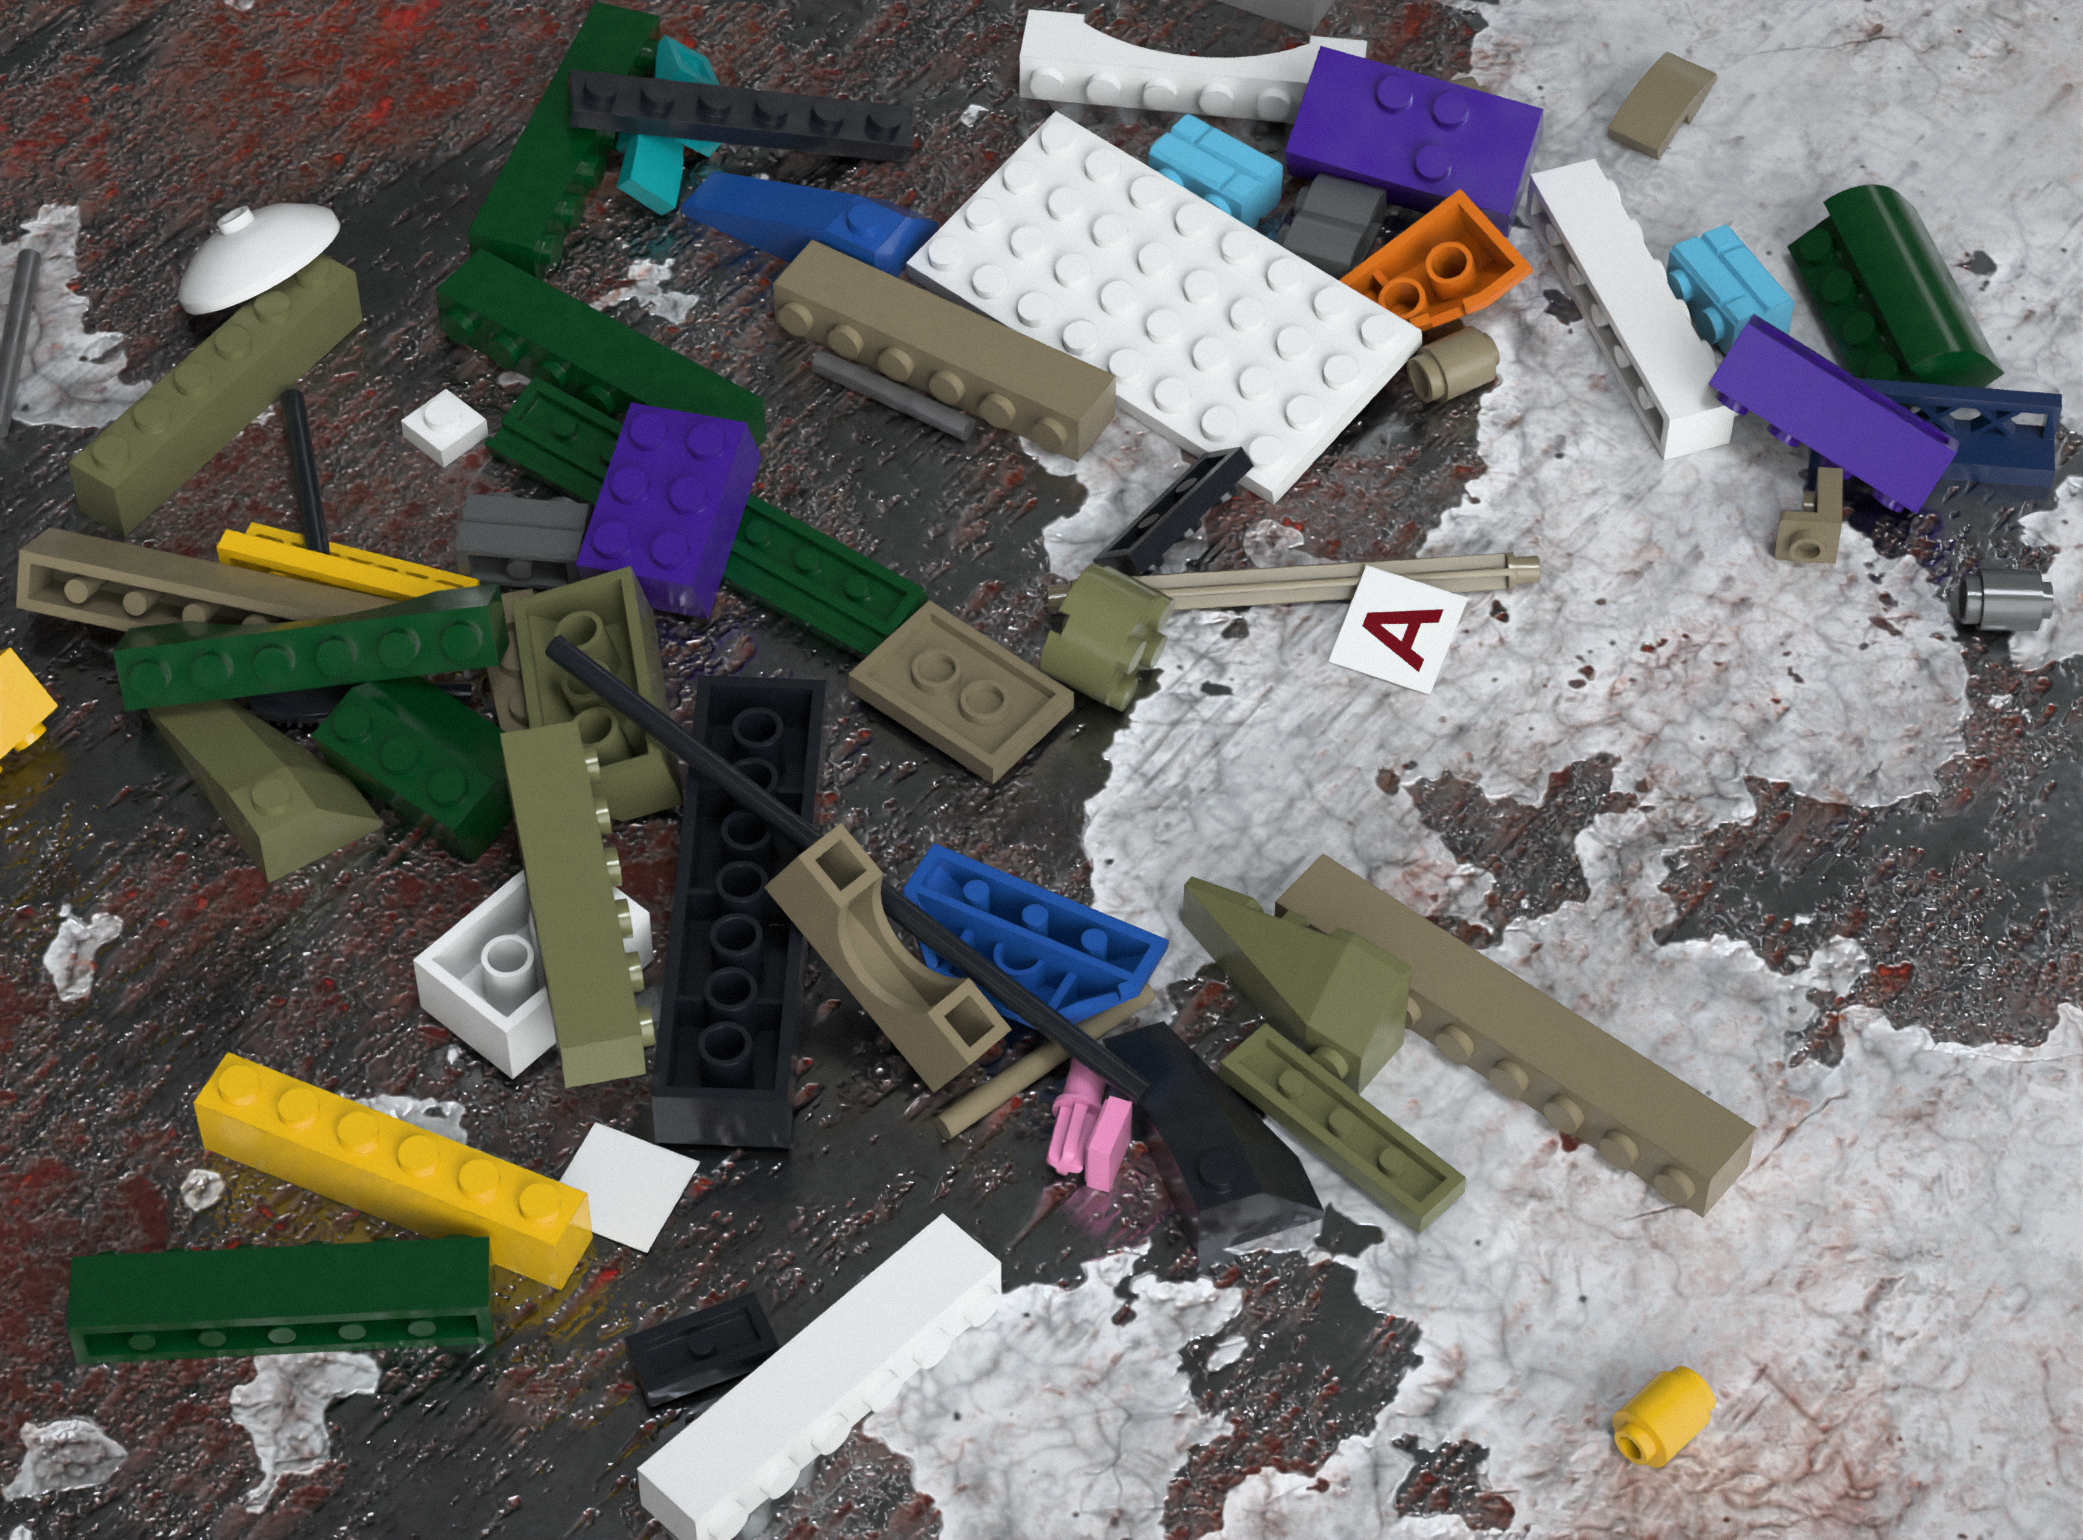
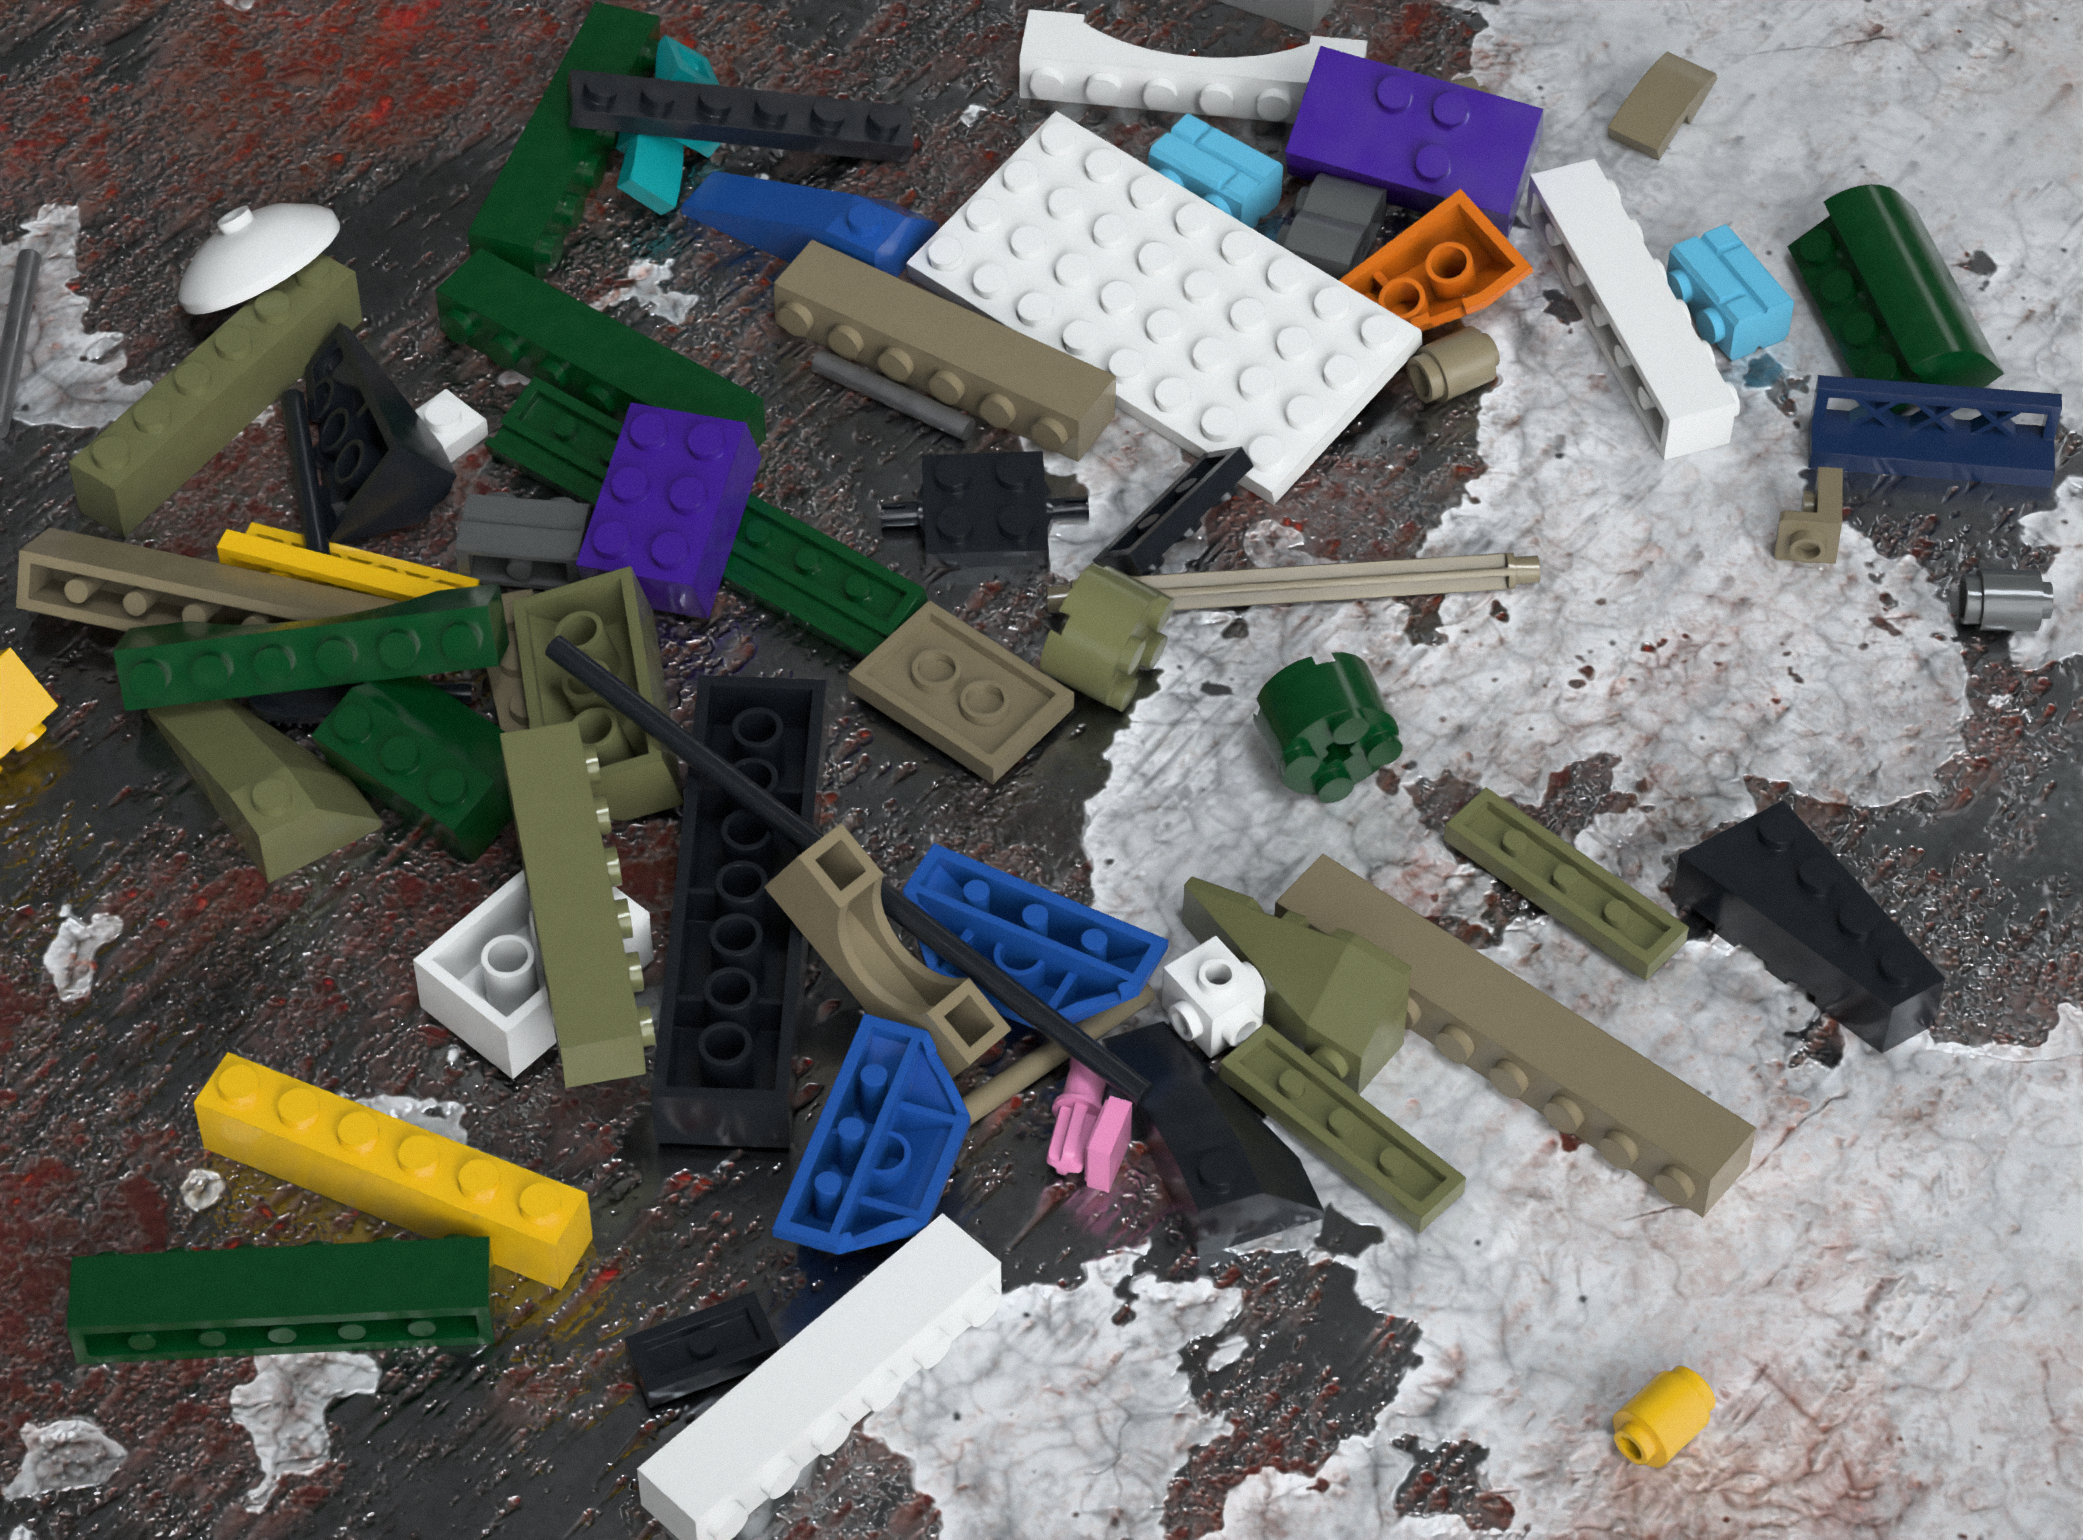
(373, 447): none -> black wedge
(628, 1184): white sticker -> none
(878, 1145): none -> blue wedge
(984, 510): none -> black plate
(1213, 997): none -> white brick
(1326, 726): none -> dark green brick
(1398, 629): white sticker -> none
(1566, 883): none -> olive plate
(1812, 924): none -> black wedge
(1834, 415): dark purple brick -> none

